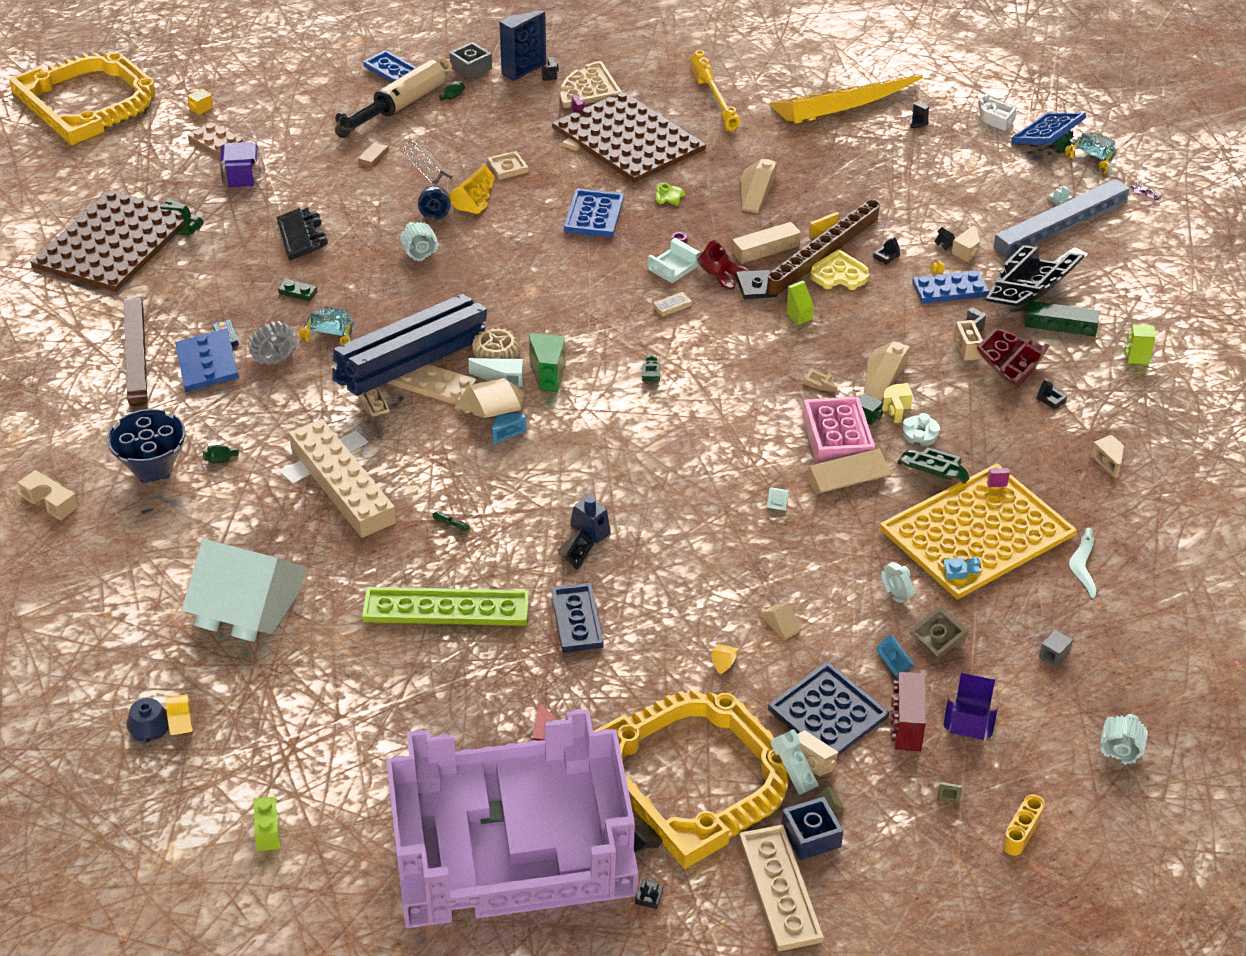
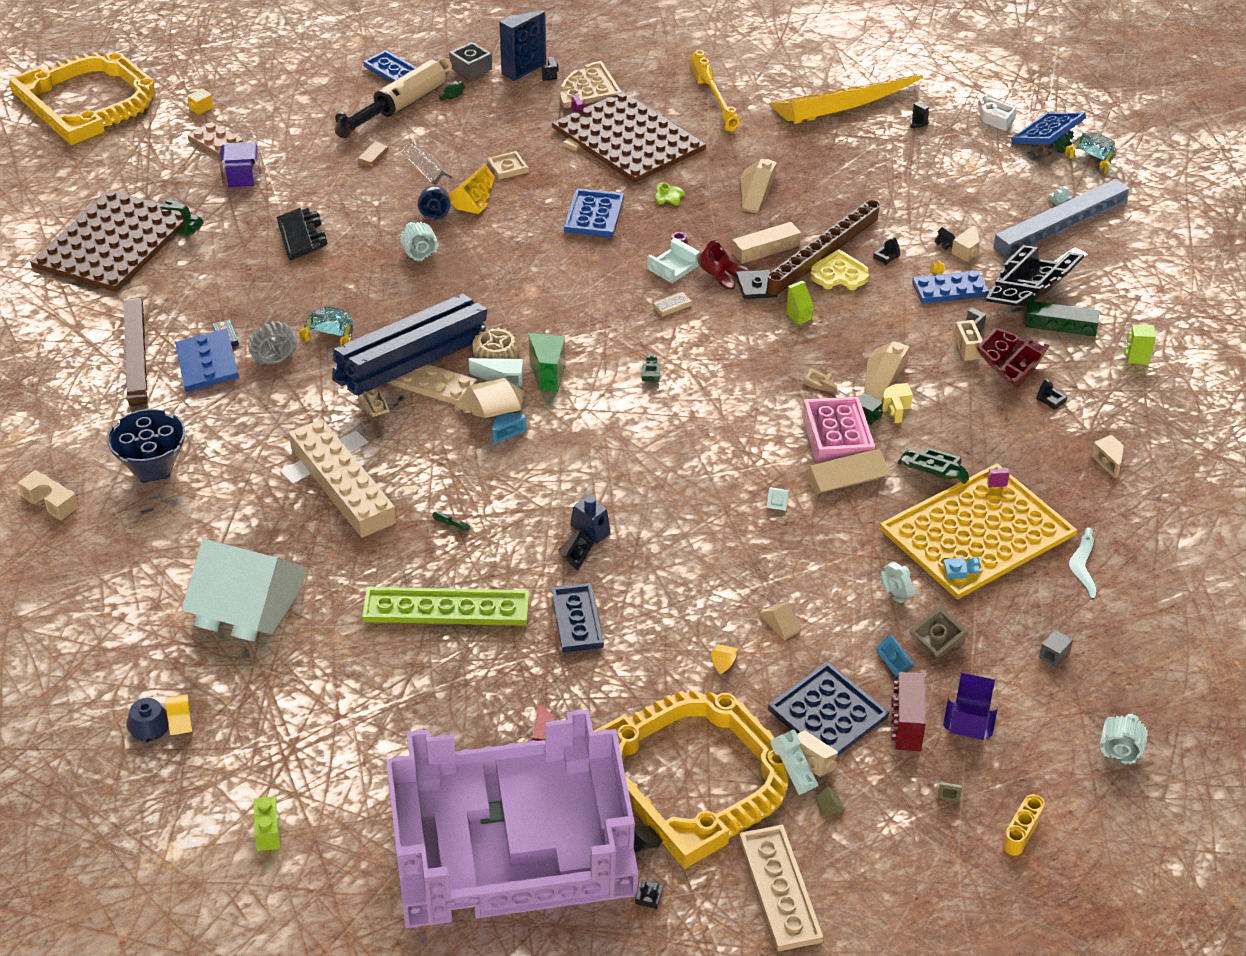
(219, 453): dark green plant -> none
(297, 290): dark green plate -> none
(812, 828): dark blue brick -> none
(823, 224): yellow slope -> none
(913, 429): light aqua plate -> none
(1148, 192): clear purple piece -> none

